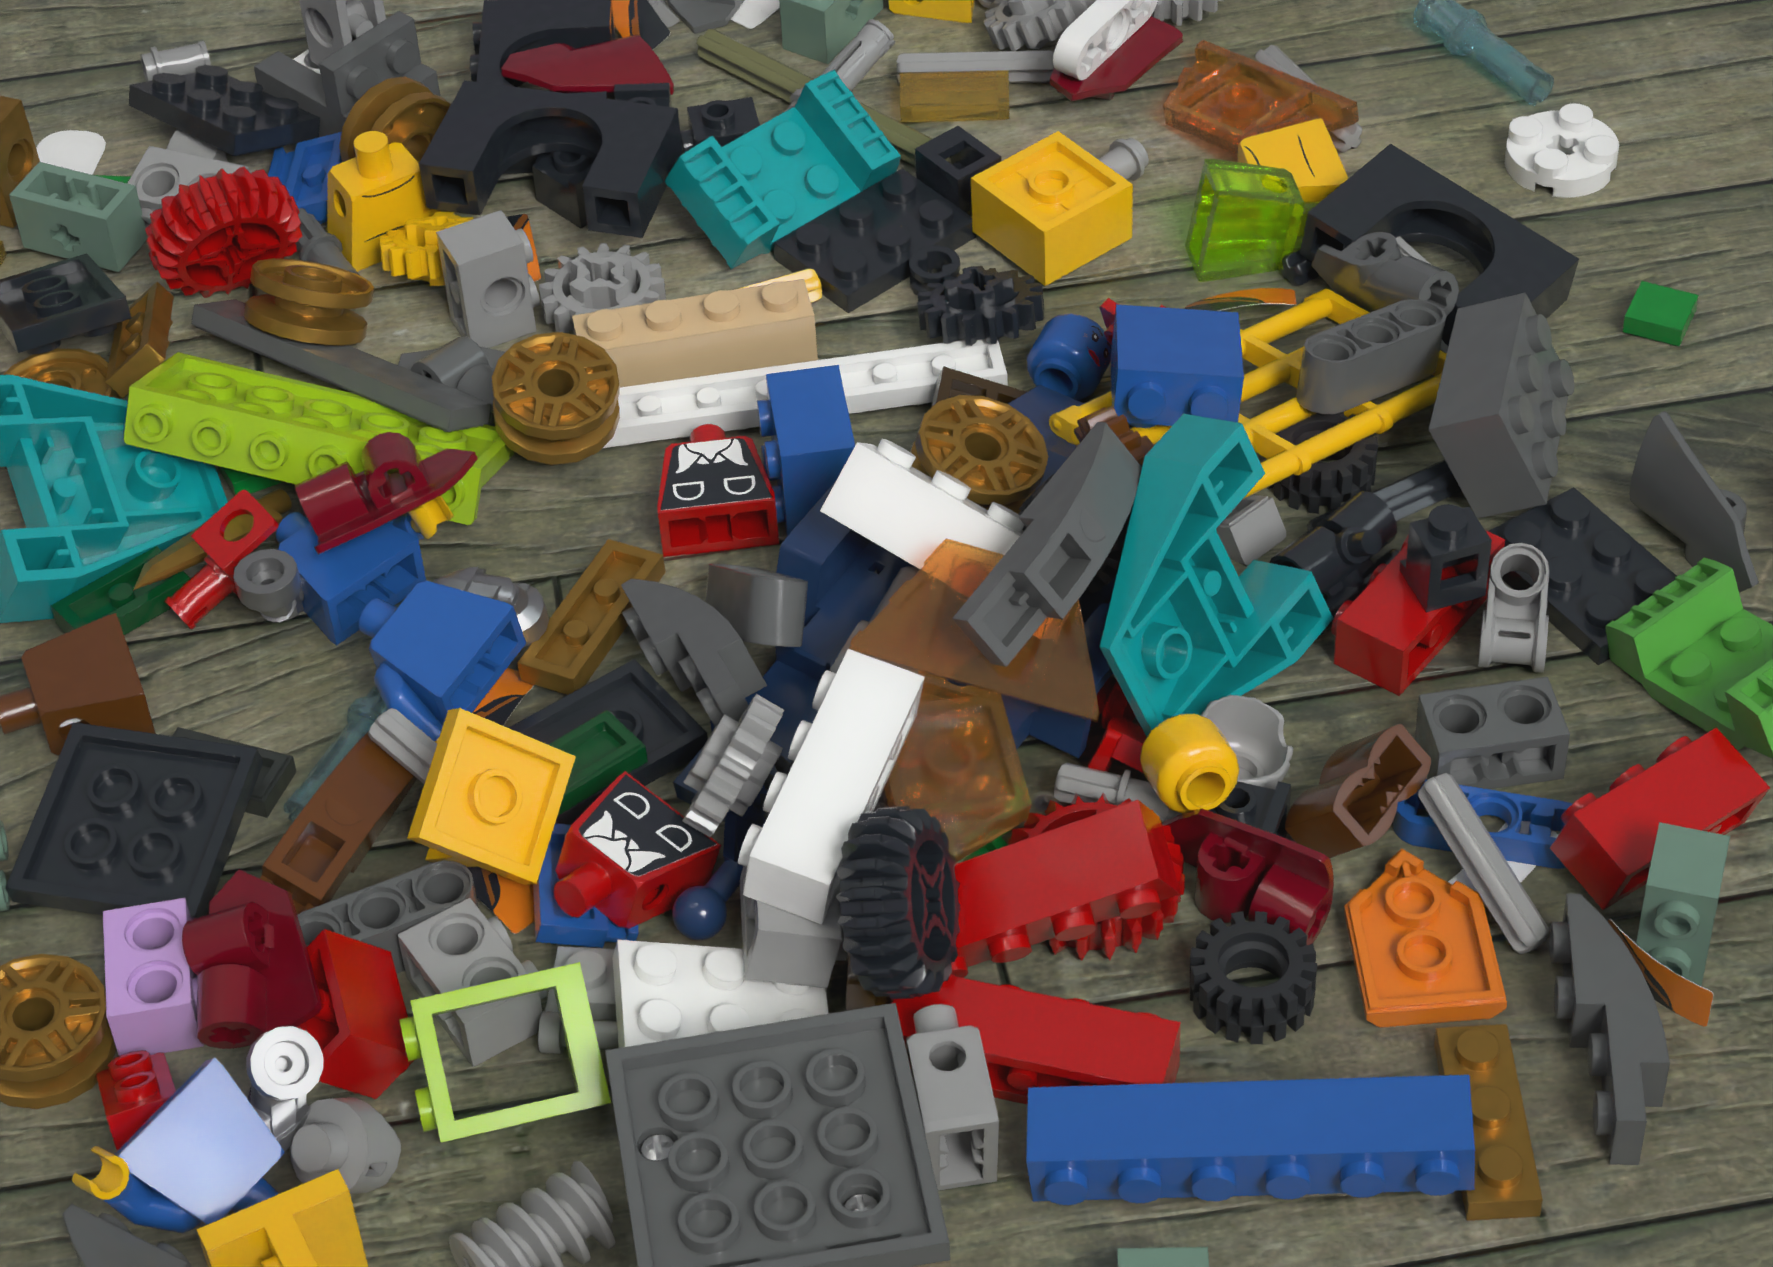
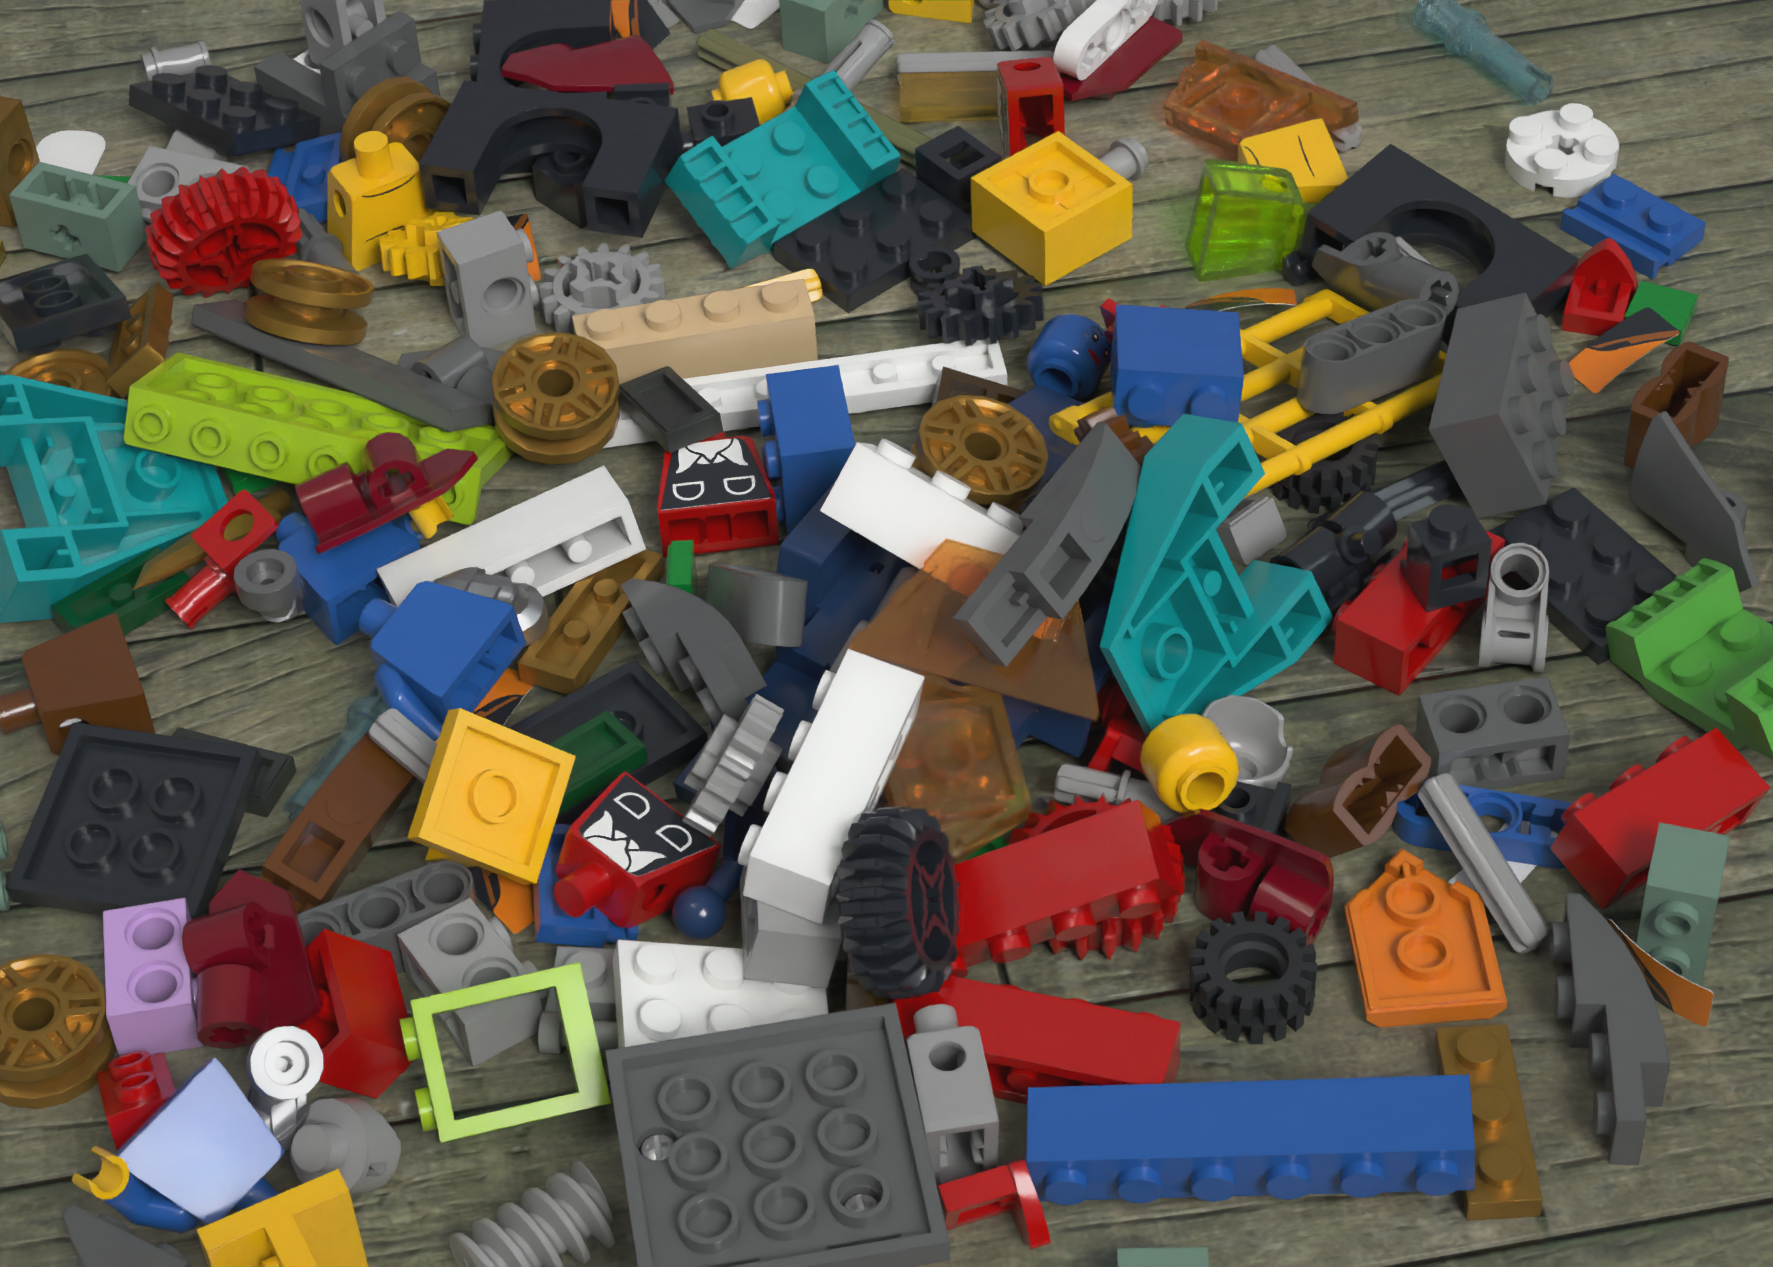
(536, 543): none -> white brick
(669, 409): none -> pearl dark grey tile
(682, 566): none -> green tile
(756, 80): none -> yellow head
(993, 1194): none -> red tile
(1028, 101): none -> red torso
(1600, 290): none -> red tile
(1620, 348): none -> sticker
(1639, 222): none -> blue plate
(1687, 389): none -> reddish brown brick

